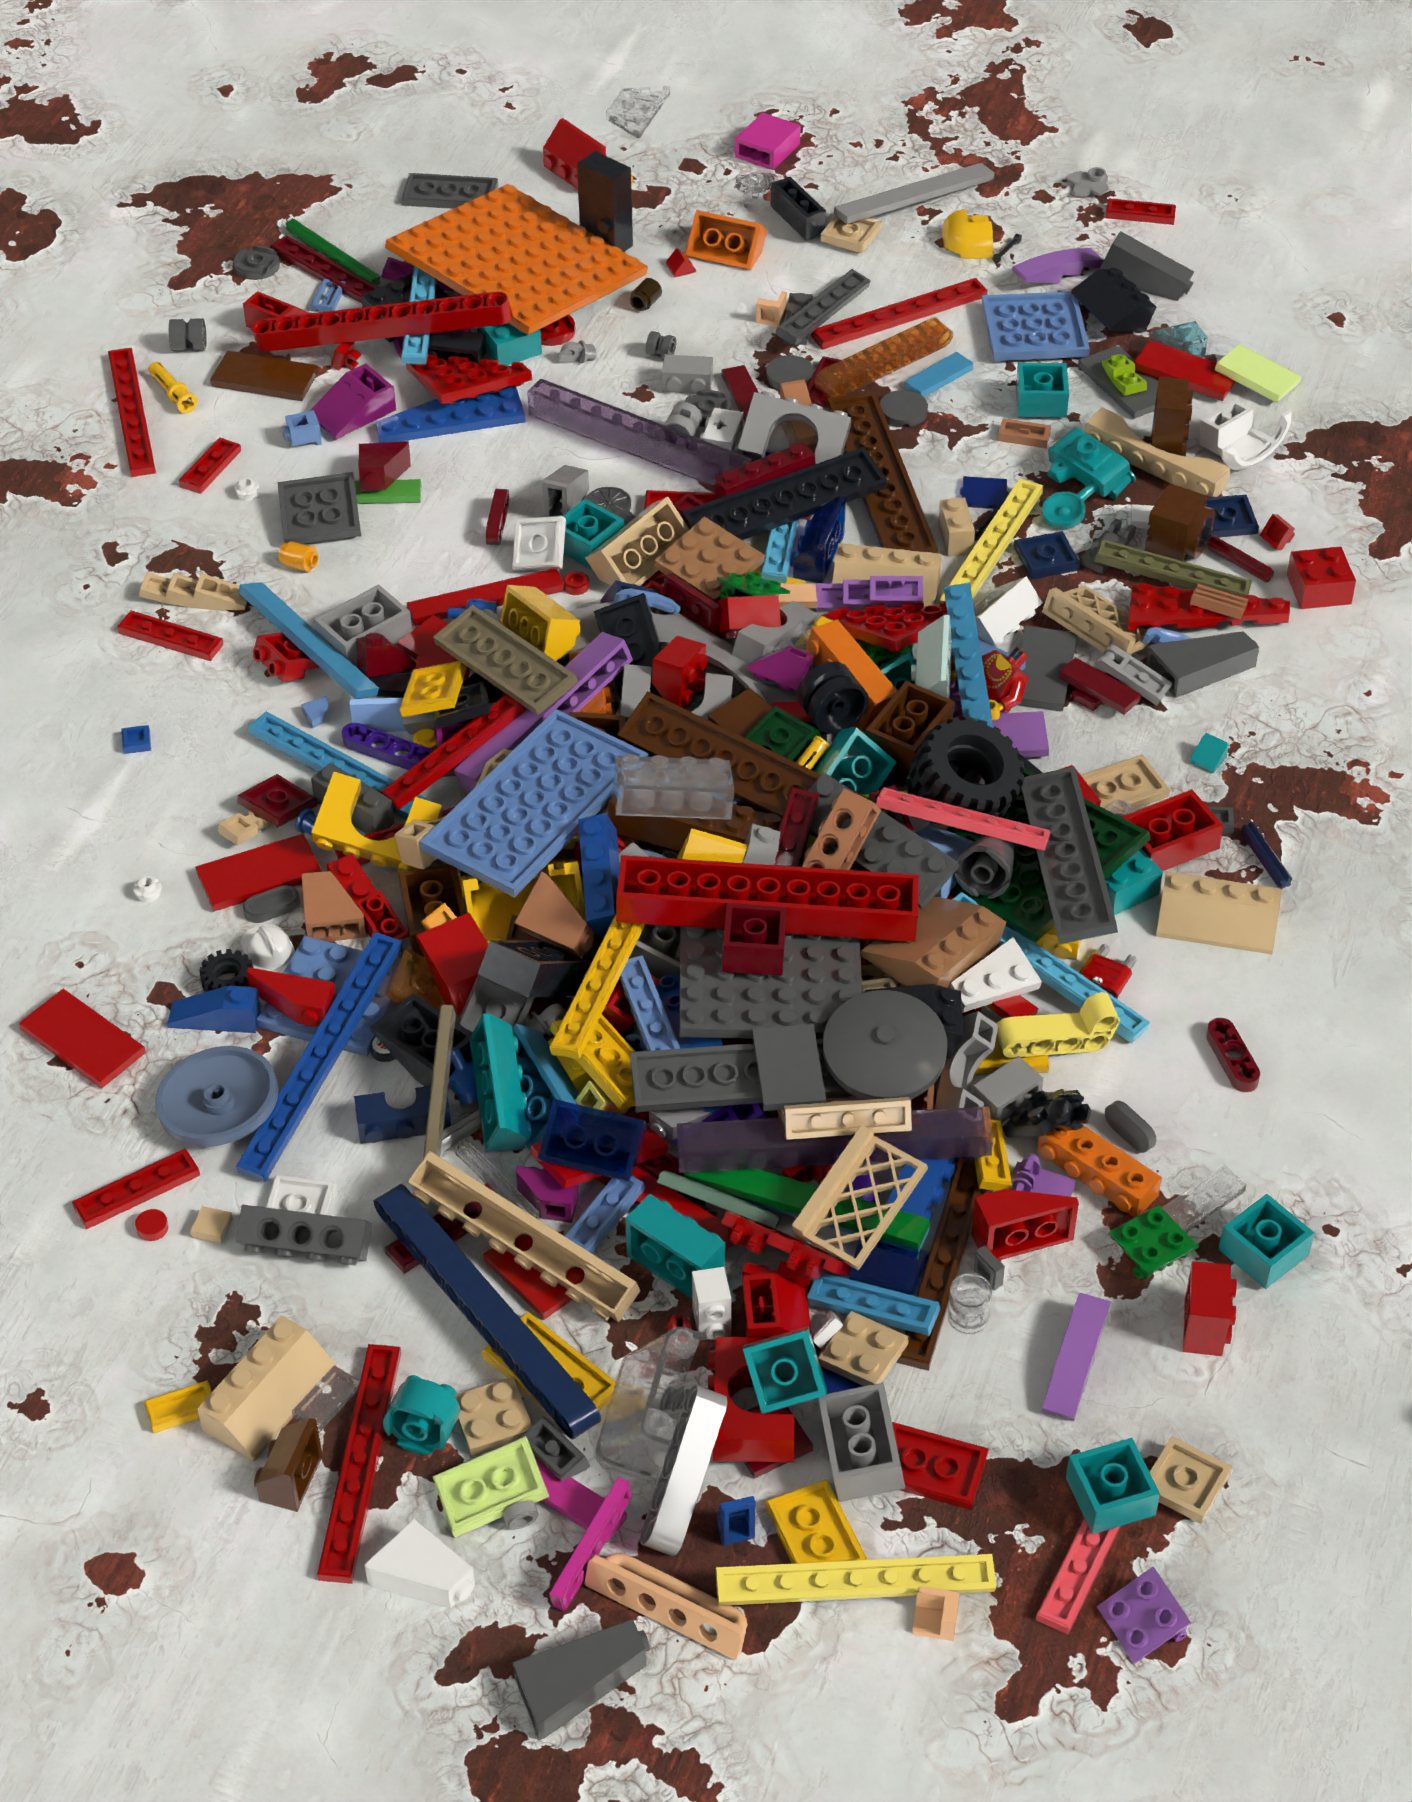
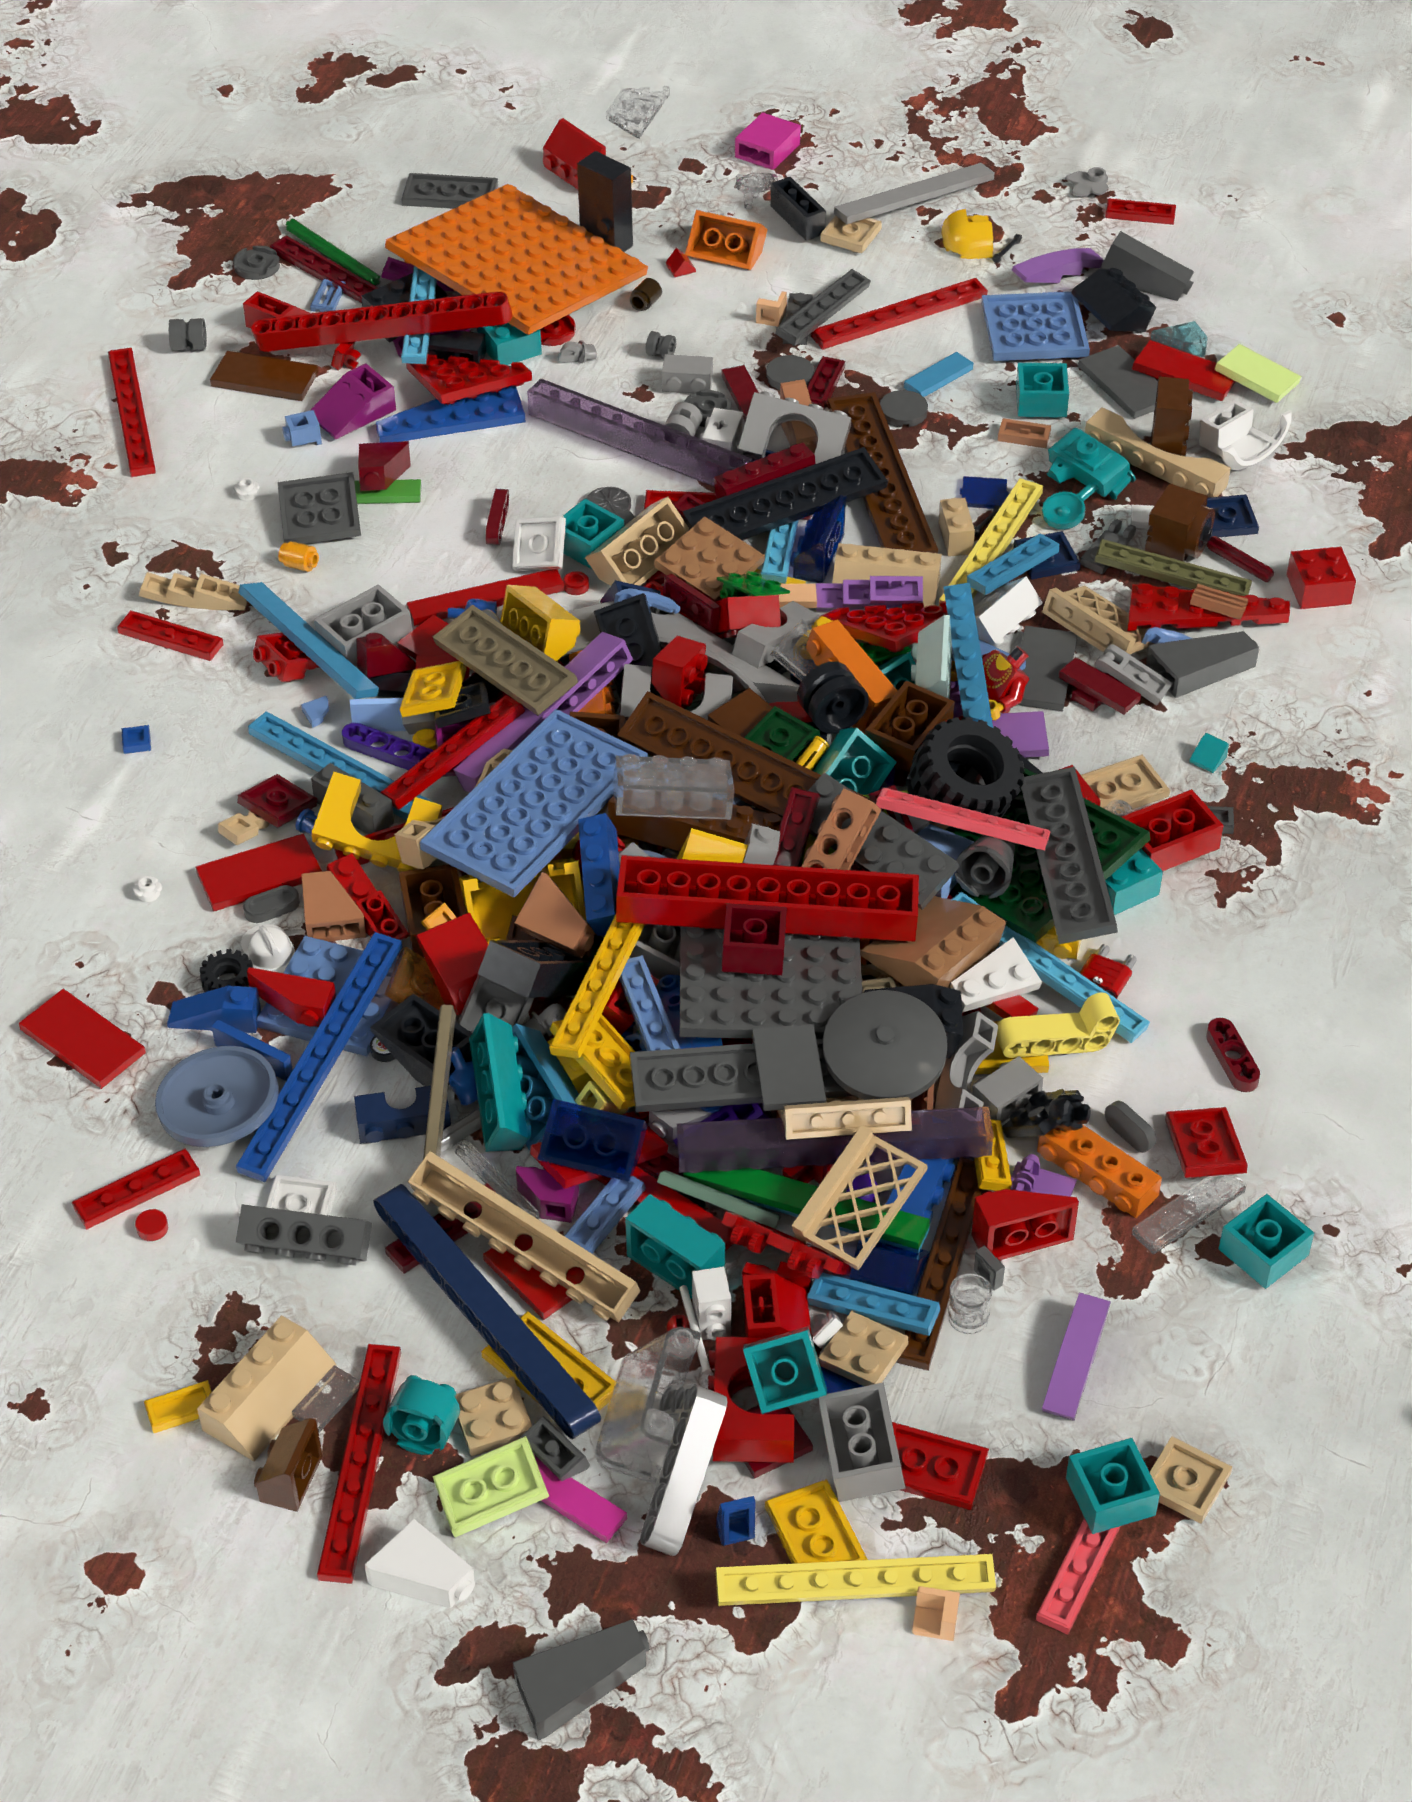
(176, 391): yellow pin -> none
(209, 465): red tile -> none
(211, 1224): tan tile -> none
(230, 1036): none -> blue tile
(520, 1514): light grey tile -> none
(564, 490): light grey slope -> none
(591, 1544): dark pink tile -> none
(673, 1594): light nougat piece -> none
(694, 1326): none -> white axle
(784, 666): magenta slope -> none
(883, 358): clear orange beam -> none
(1013, 564): none -> dark azure plate
(1123, 375): lime slope -> none
(1144, 1615): medium lavender hinge -> none
(1153, 1241): green hinge -> none
(1206, 1142): none -> red tile
(1209, 1308): red brick -> none
(1219, 912): tan slope -> none
(1266, 855): dark blue axle -> none
(1277, 532): red tile -> none

